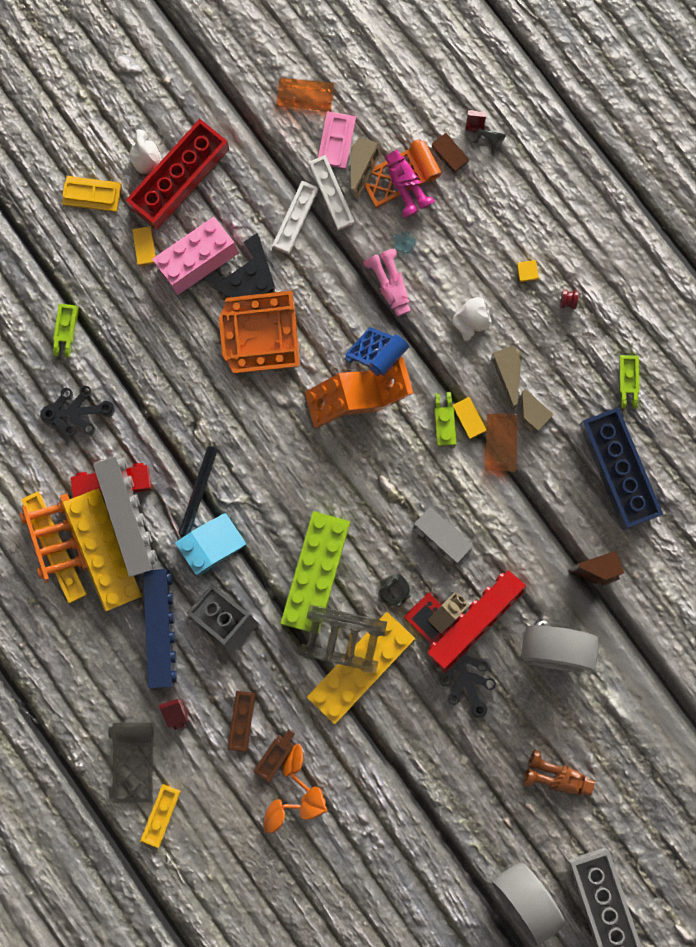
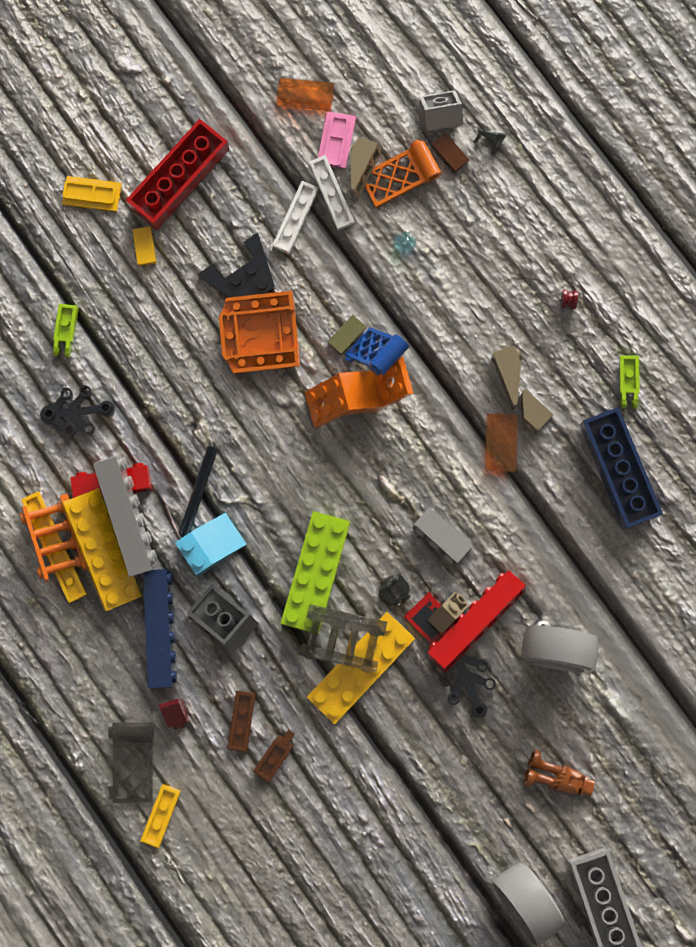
(144, 154): white piece -> none
(195, 255): bright pink brick -> none
(312, 802): orange plant -> none
(347, 334): none -> olive tile
(393, 289): bright pink piece -> none
(404, 176): dark pink piece -> none
(441, 110): none -> light grey slope
(444, 421): lime hinge -> none
(469, 418): yellow tile -> none
(472, 317): white piece -> none
(475, 120): dark red tile -> none
(527, 271): yellow tile -> none
(601, 569): reddish brown slope -> none

